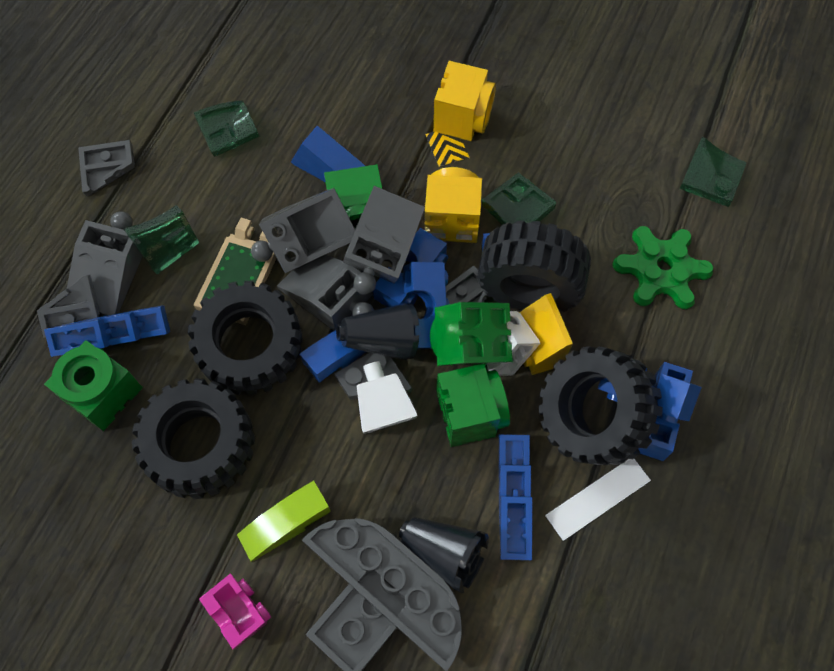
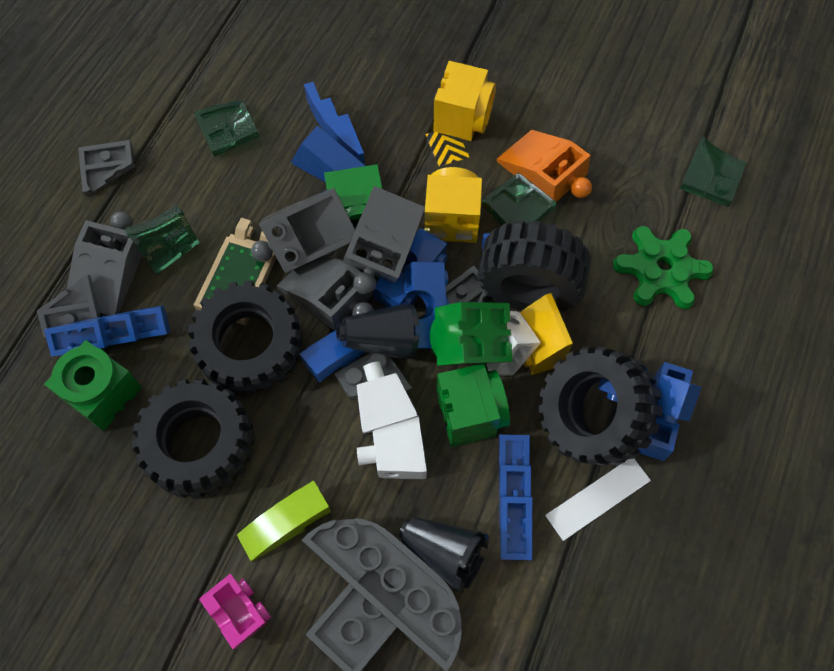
(335, 126): none -> blue slope
(396, 451): none -> white torso
(550, 164): none -> orange slope

